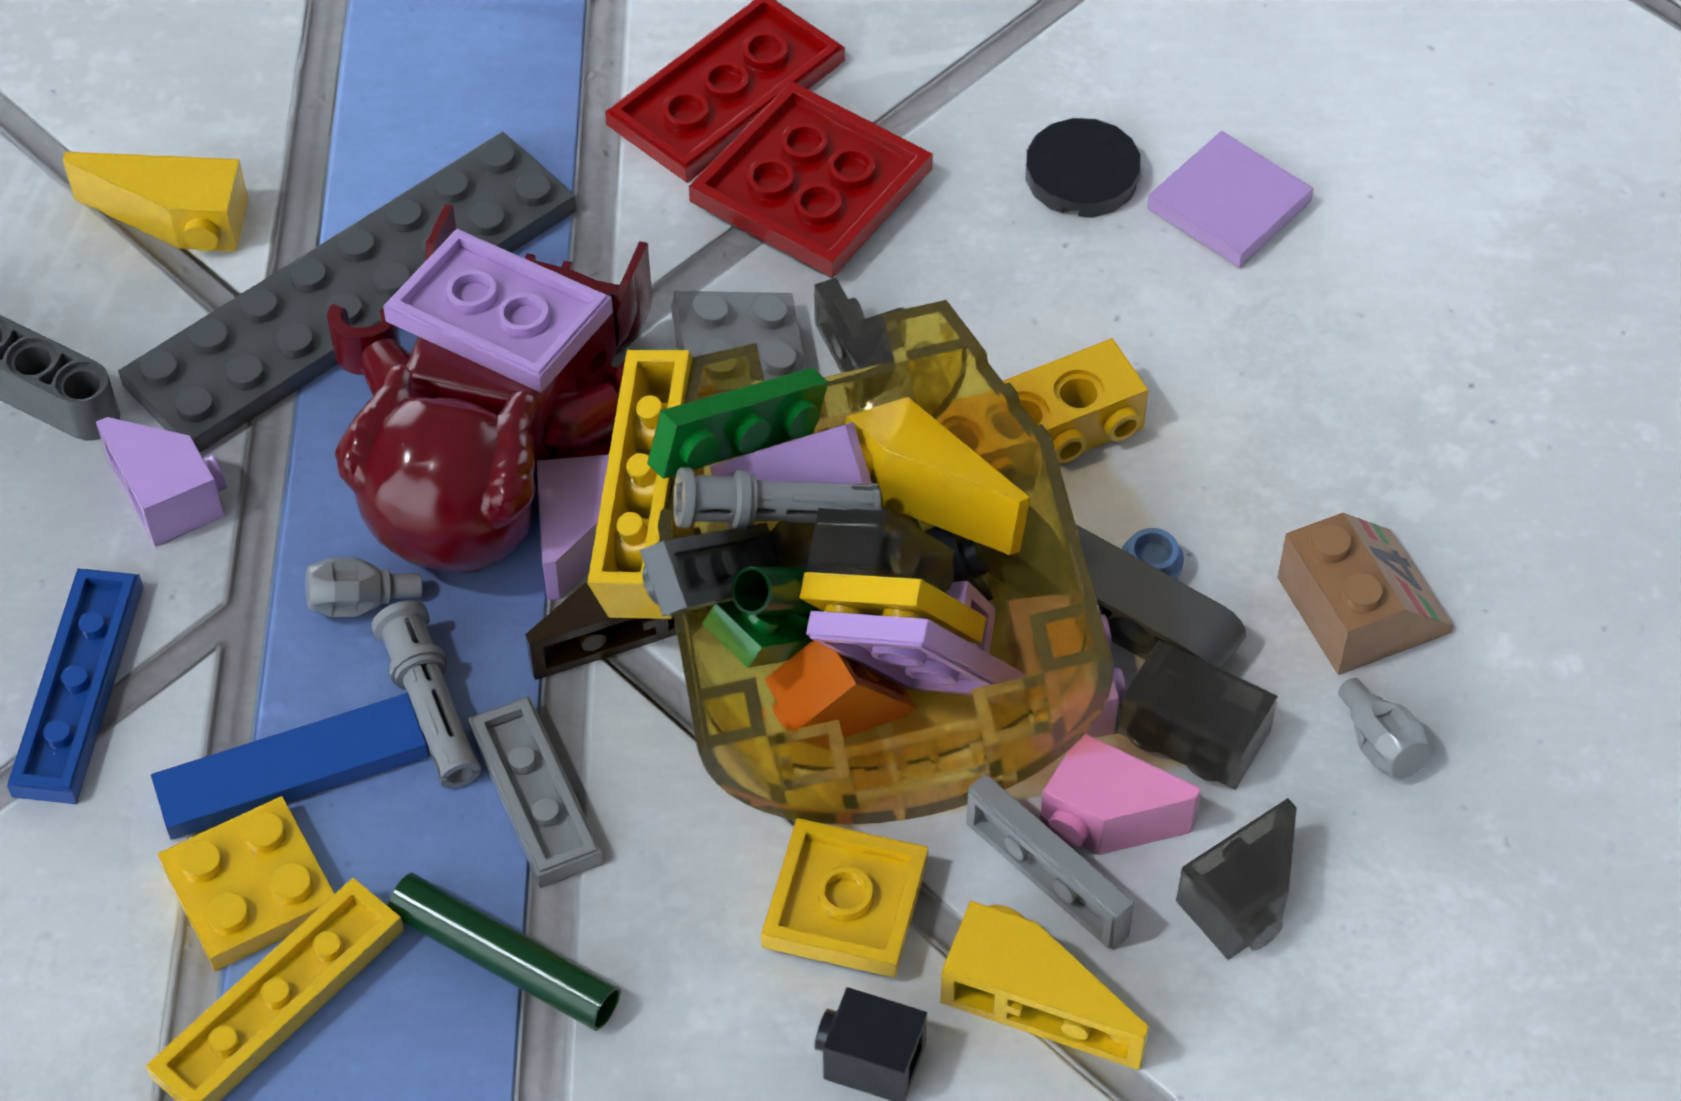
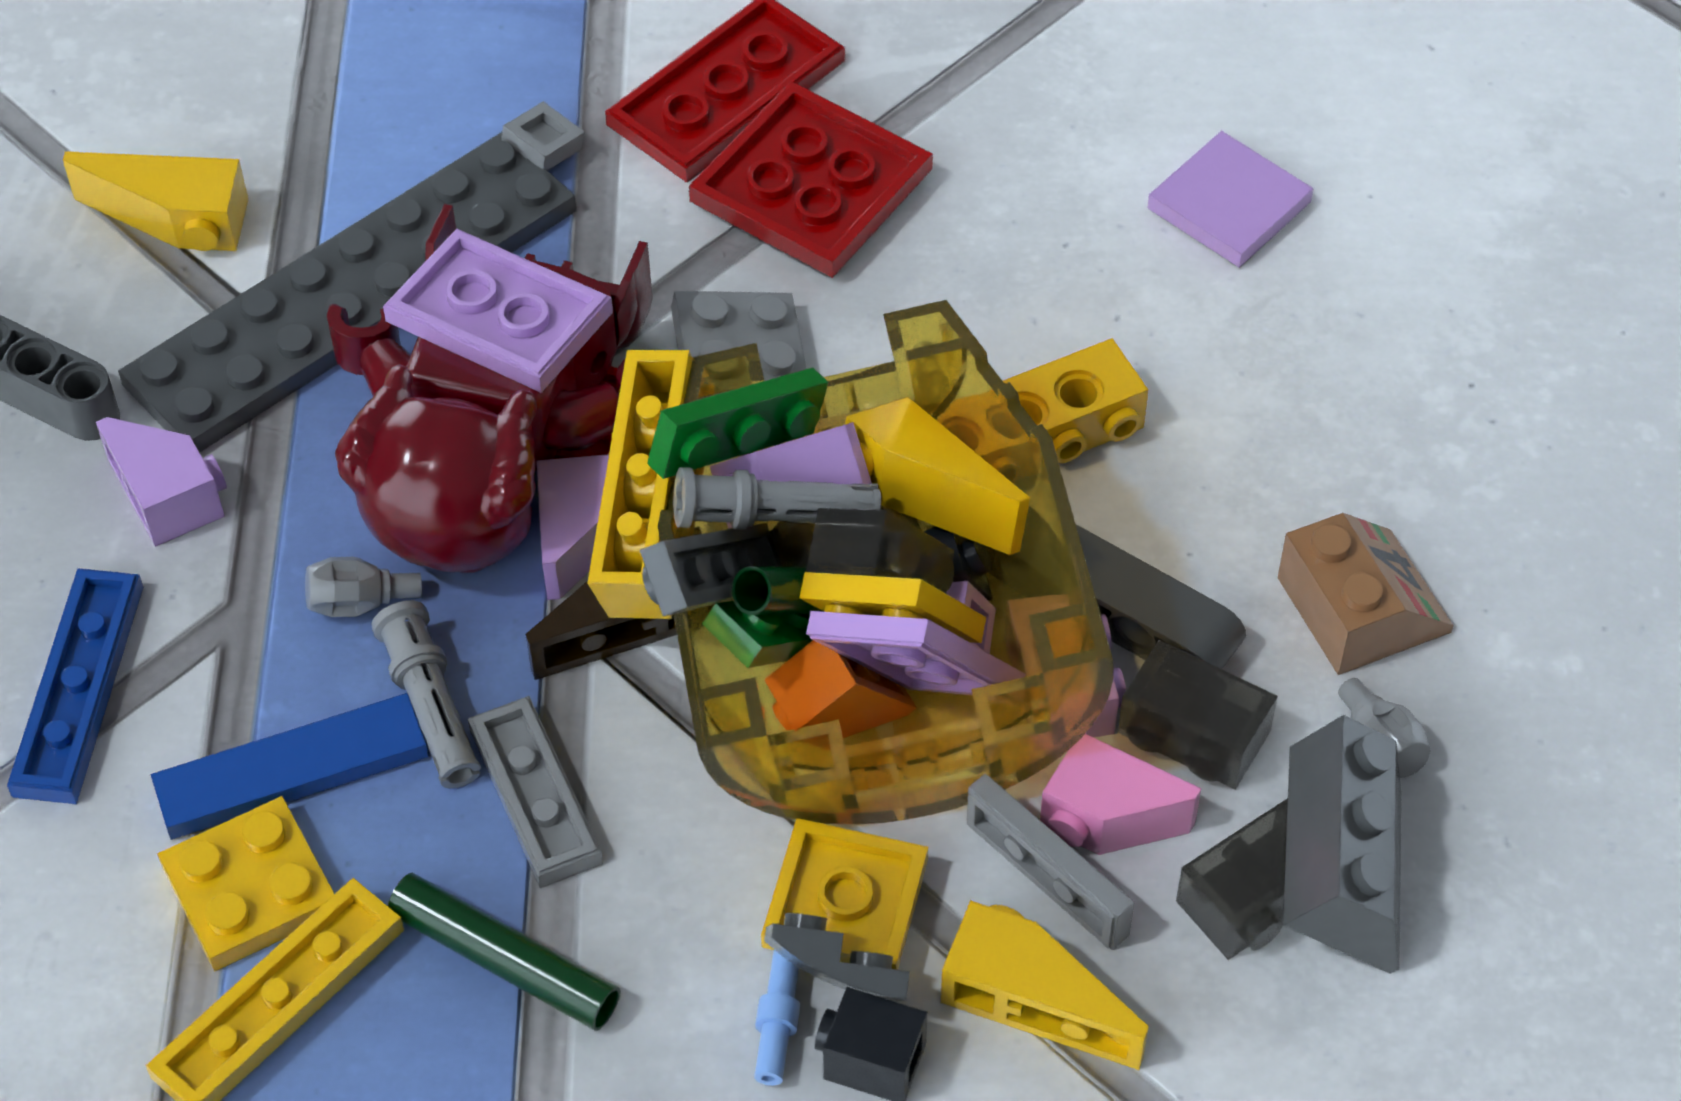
(543, 136): none -> light grey plate
(776, 1020): none -> light blue bar
(818, 952): none -> dark grey slope
(846, 332): clear smoke slope -> none
(1082, 166): black tile -> none
(1157, 549): medium blue plate -> none
(1345, 842): none -> dark grey slope

